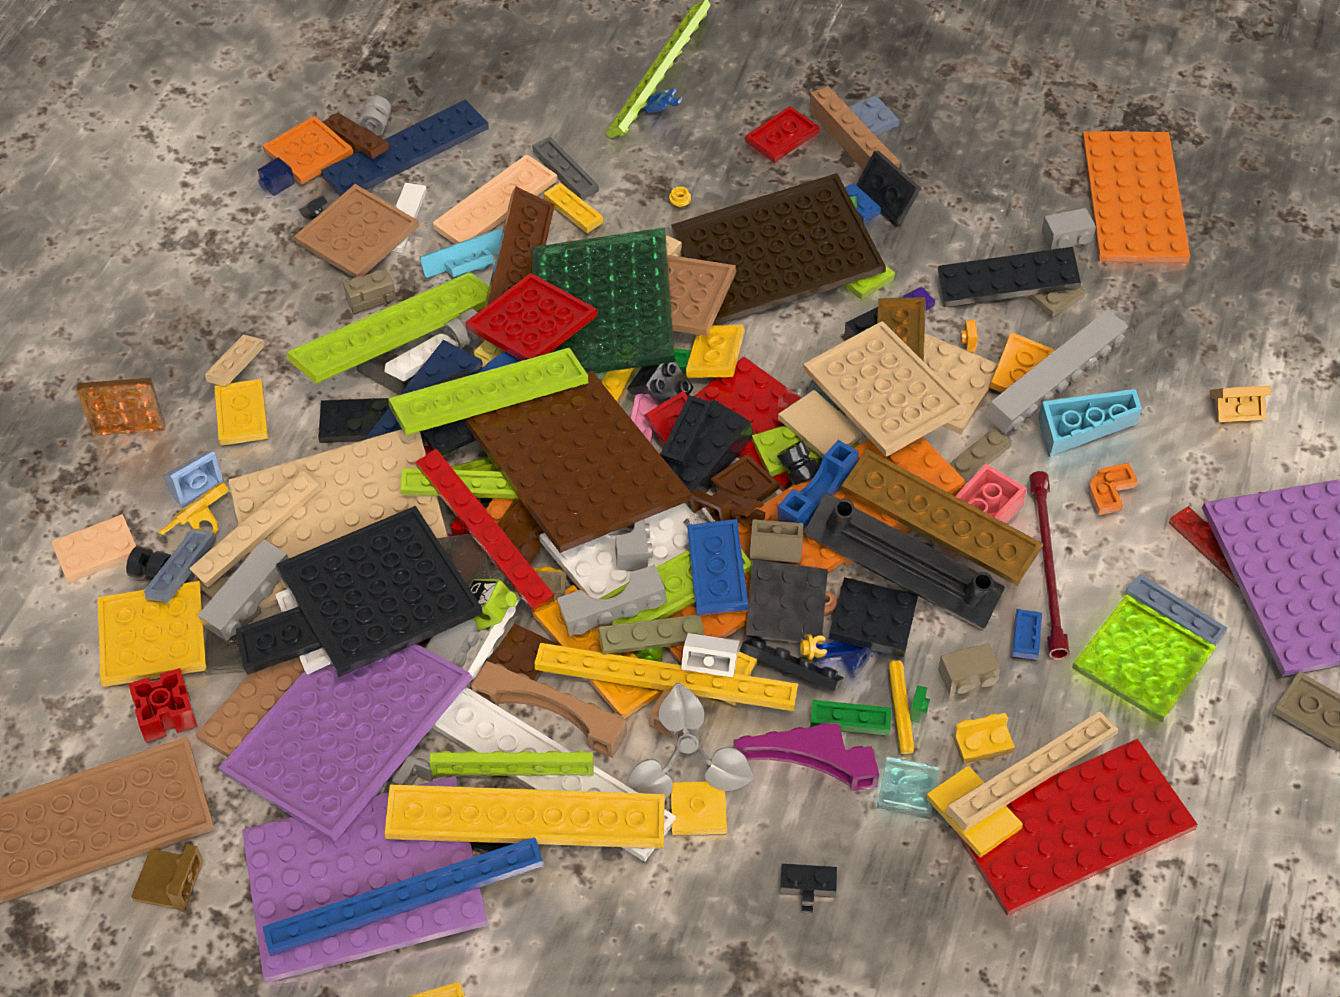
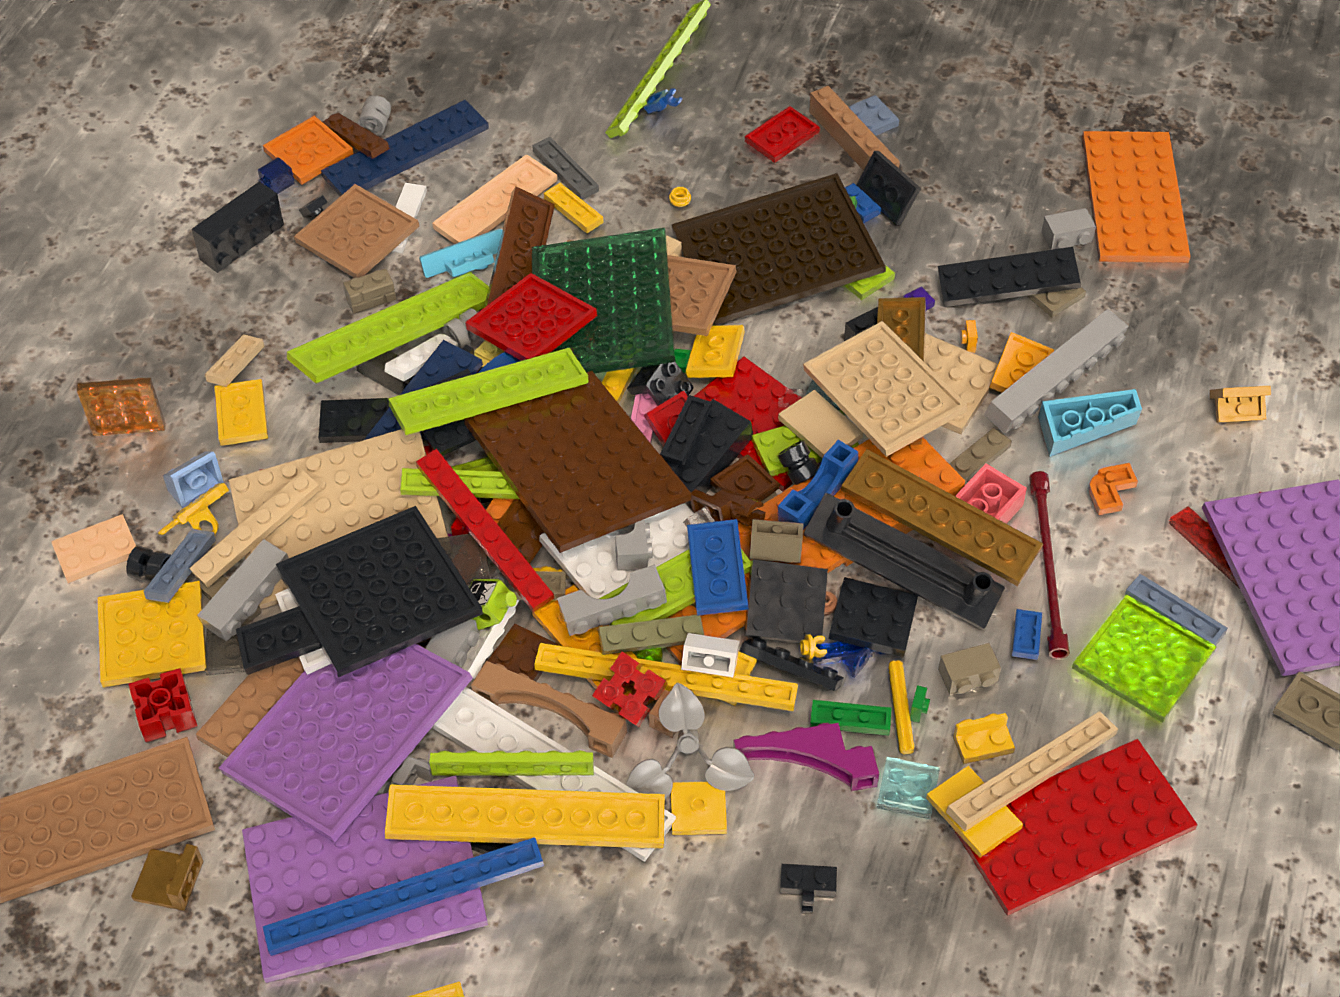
(238, 226): none -> black brick
(646, 686): none -> red brick

